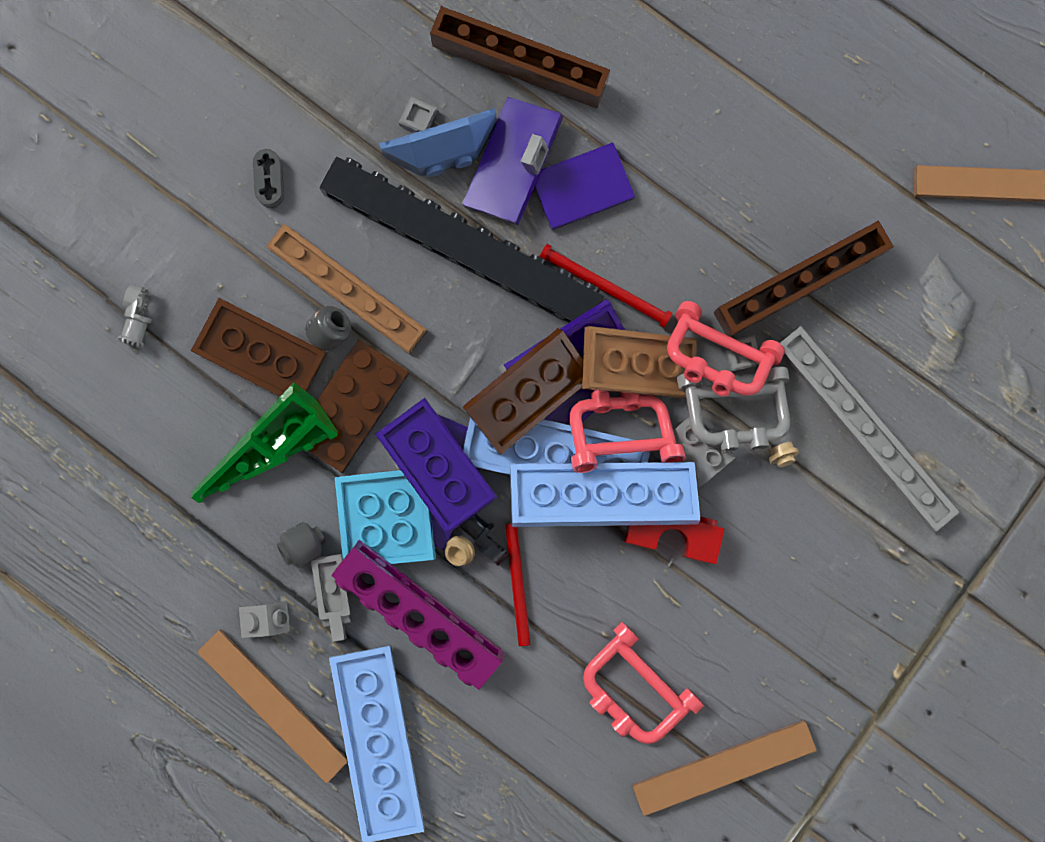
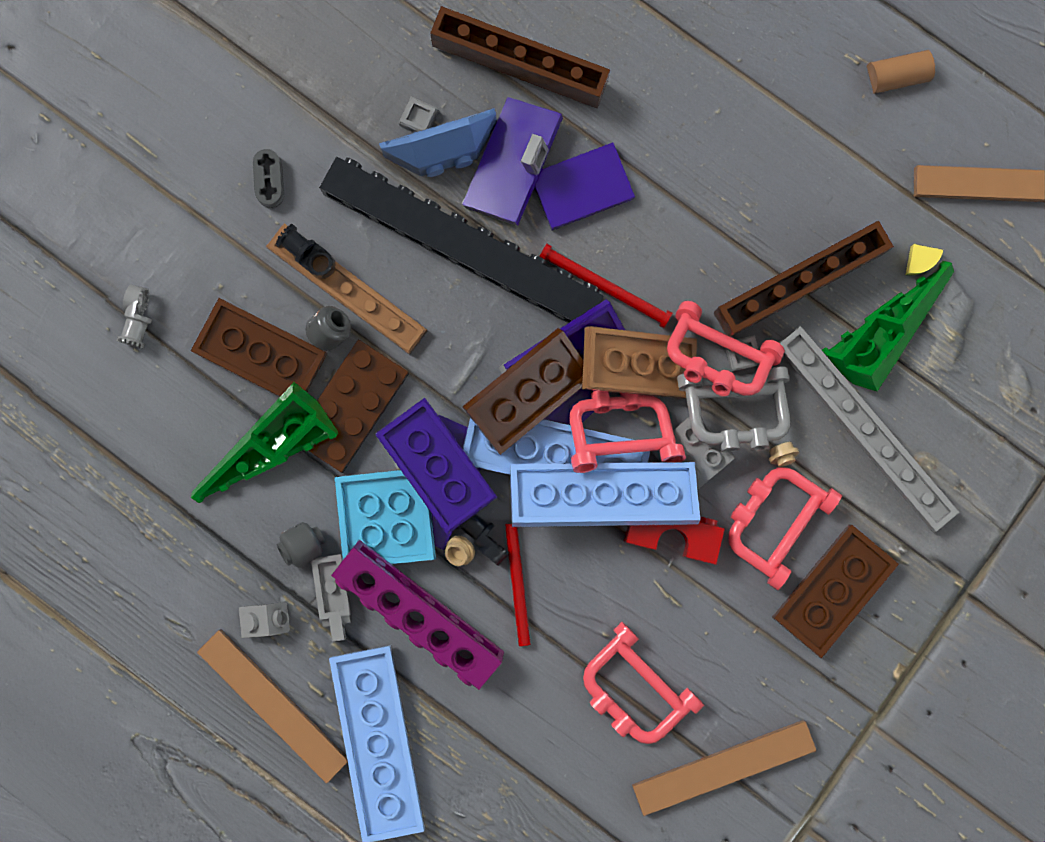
(305, 251): none -> black connector
(744, 514): none -> coral bar
(835, 590): none -> reddish brown plate
(876, 346): none -> green wedge
(901, 71): none -> medium nougat brick
(922, 259): none -> light yellow tile

